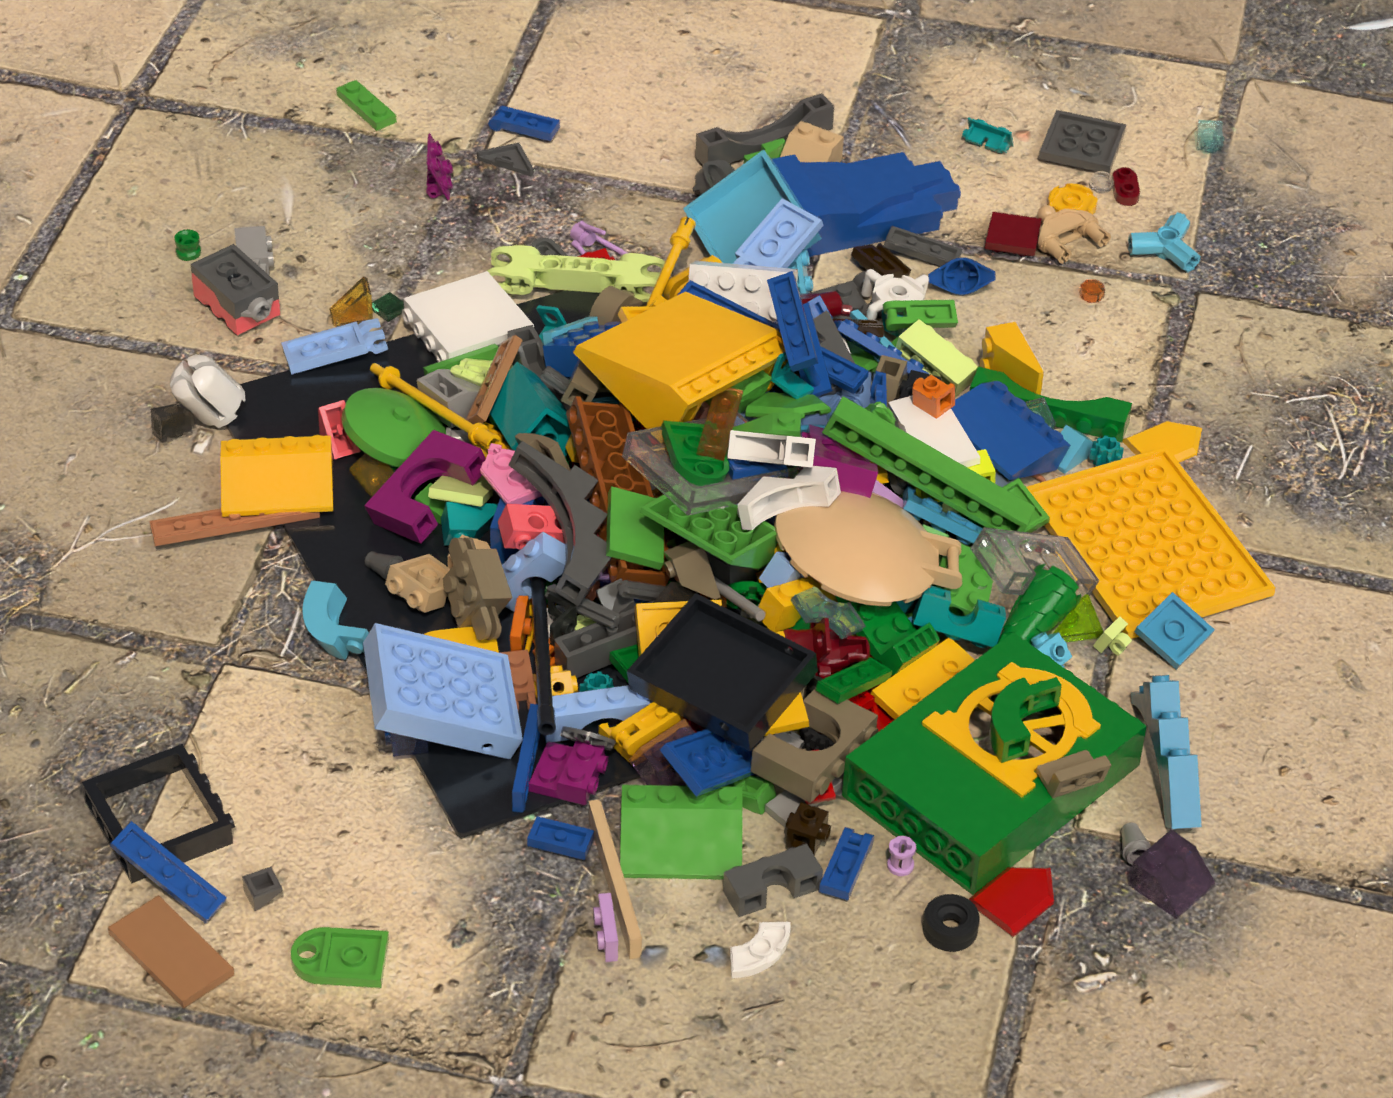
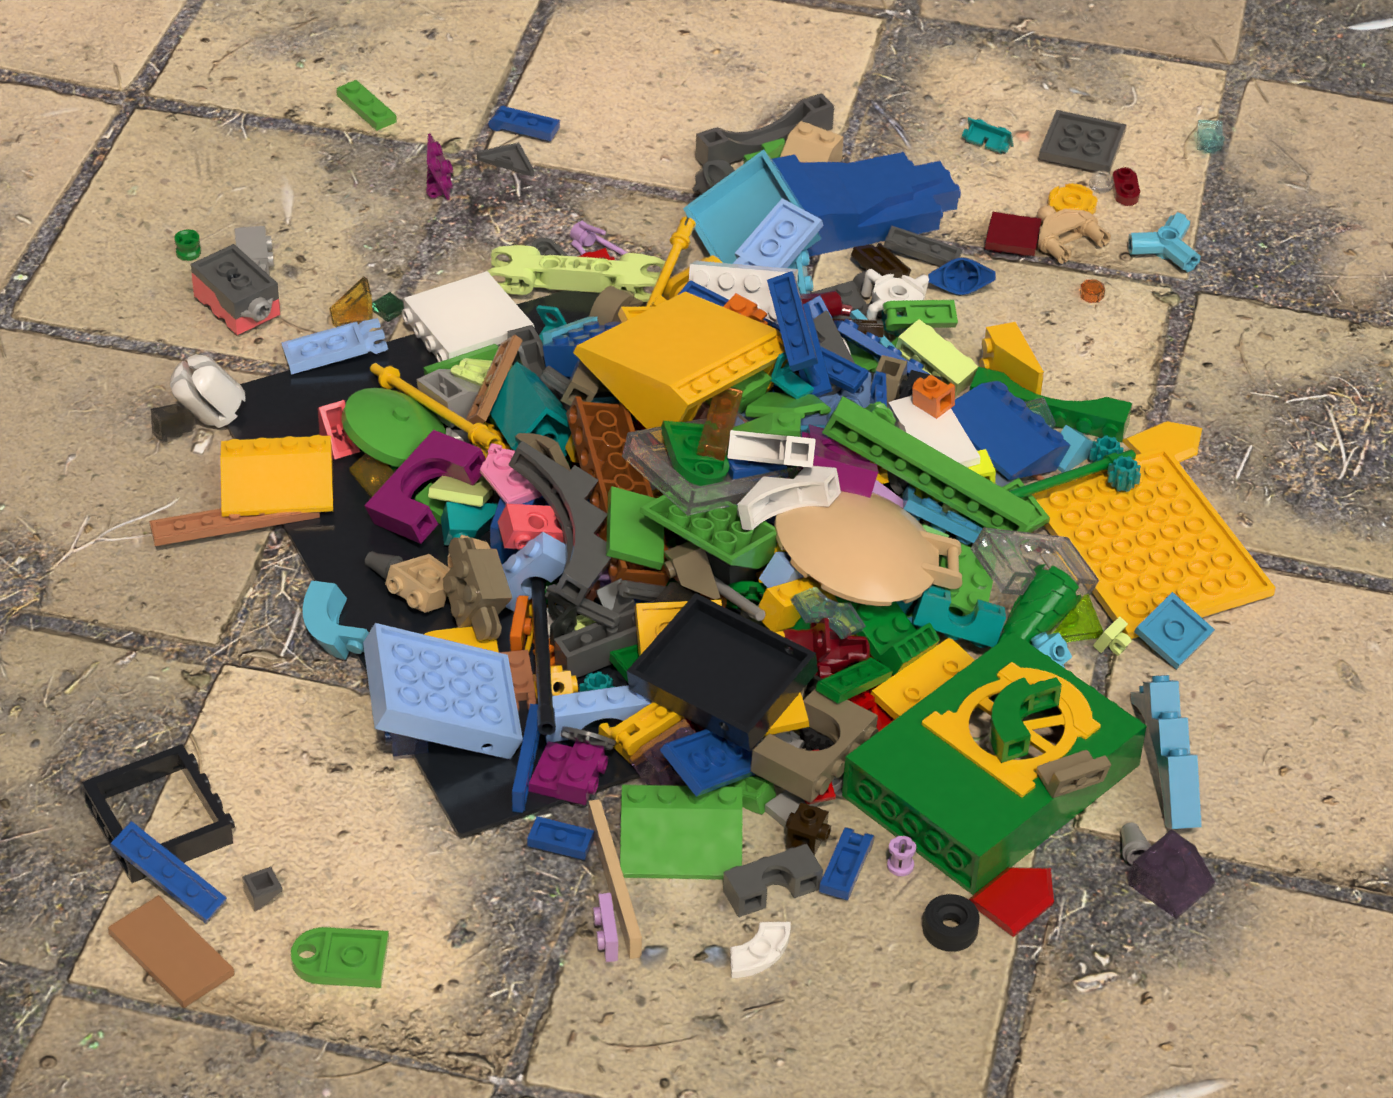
(746, 307): none -> orange plate
(1070, 475): none -> green bar
(1124, 473): none -> teal gear

